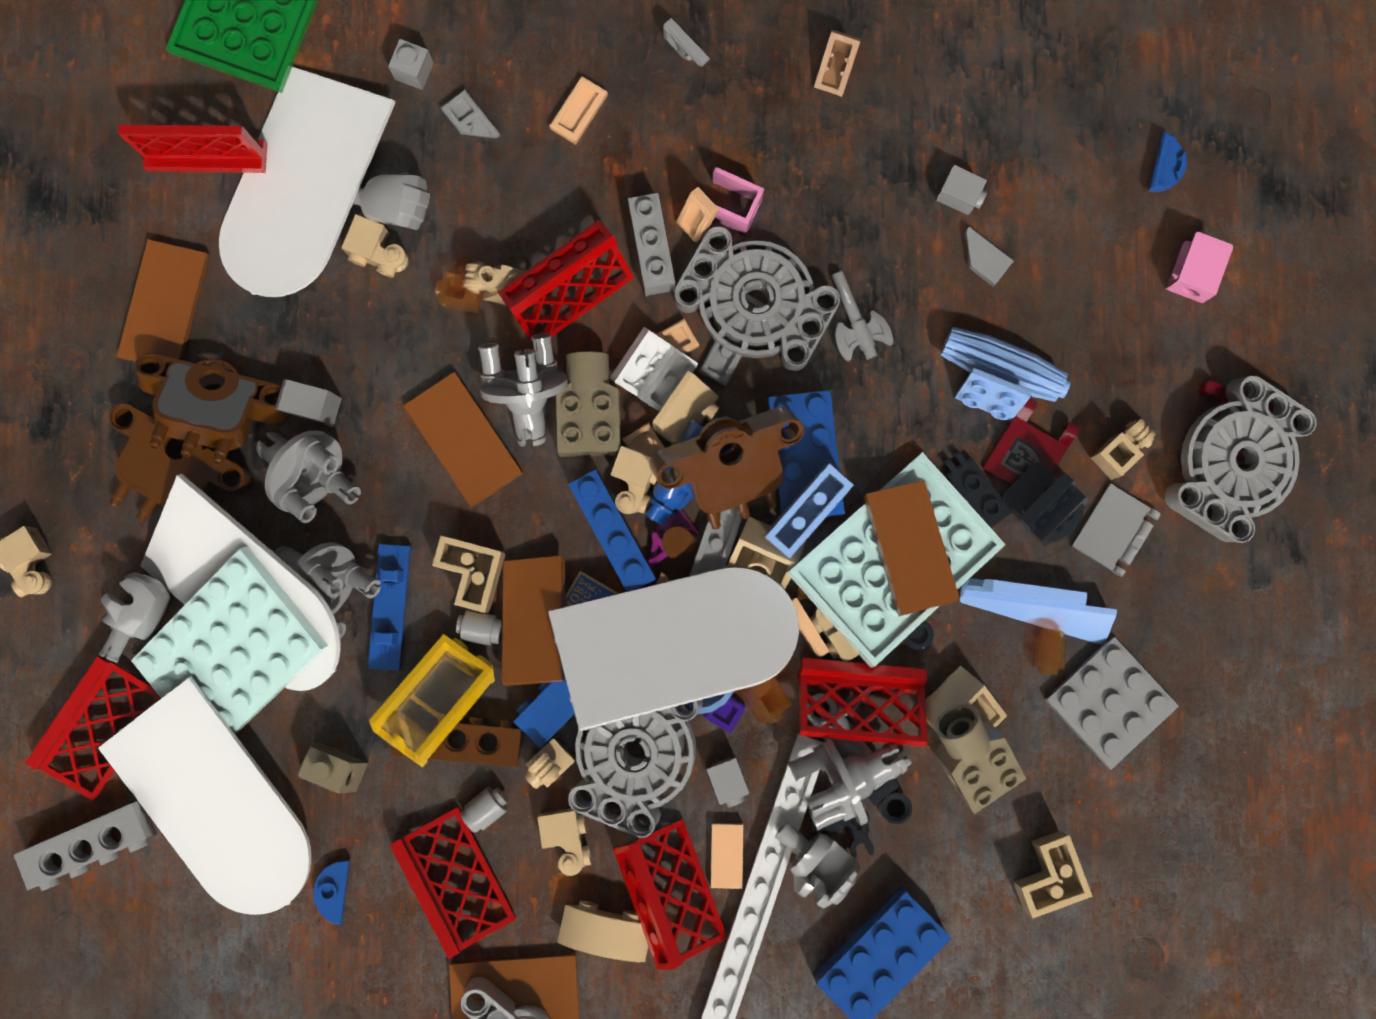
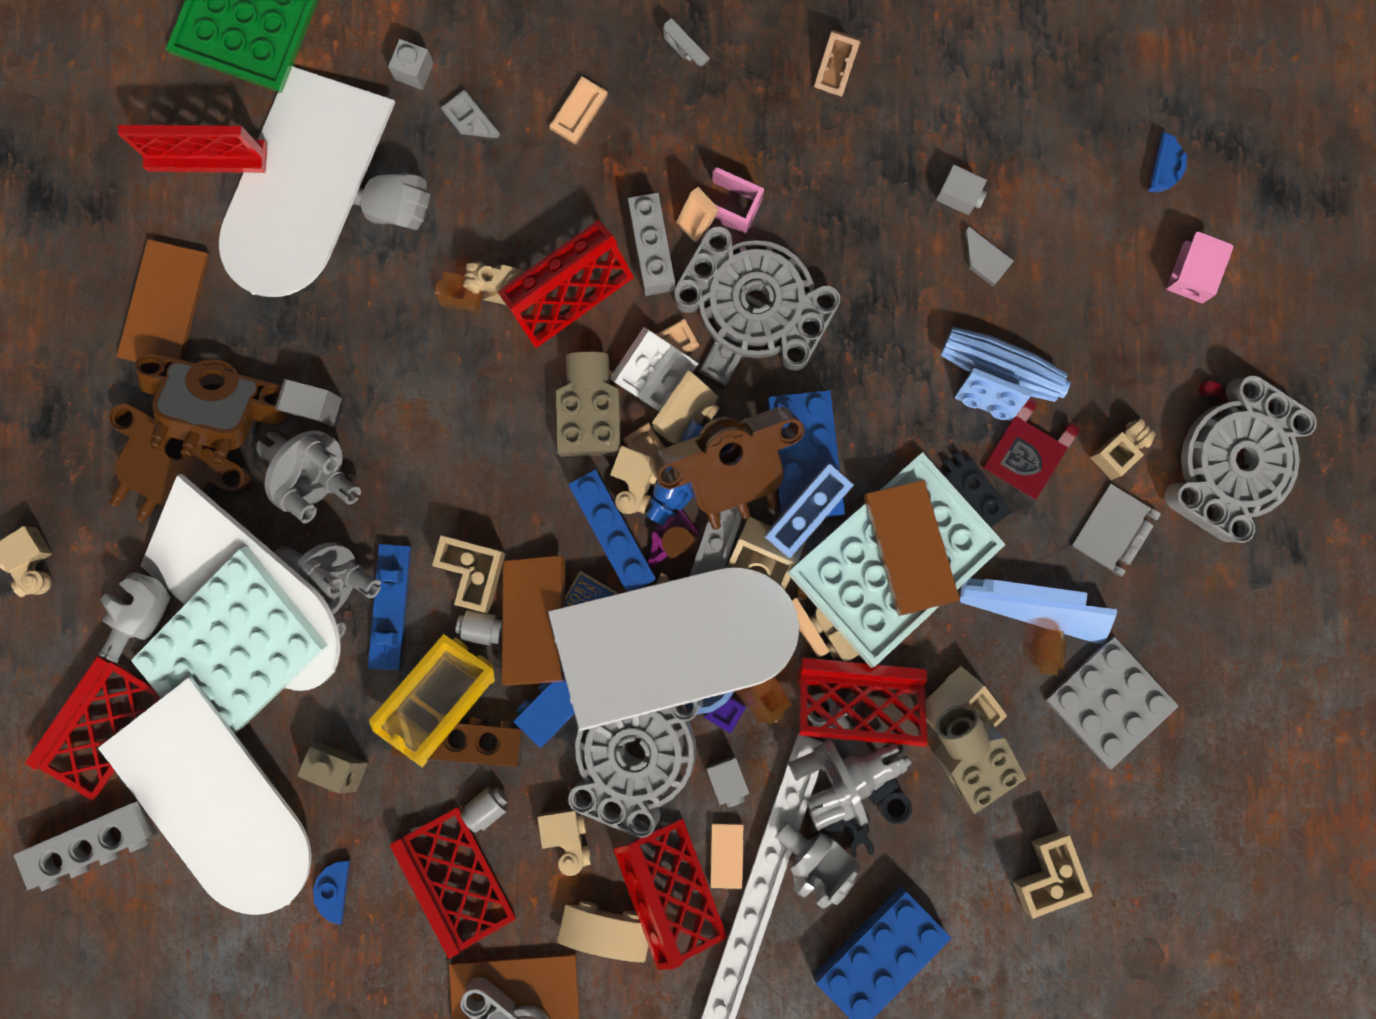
(366, 245): tan brick -> none
(463, 439): dark orange tile -> none
(523, 389): light grey piece -> none
(549, 764): tan brick -> none
(861, 333): light grey piece -> none
(920, 637): black tile -> none
(1046, 504): black piece -> none

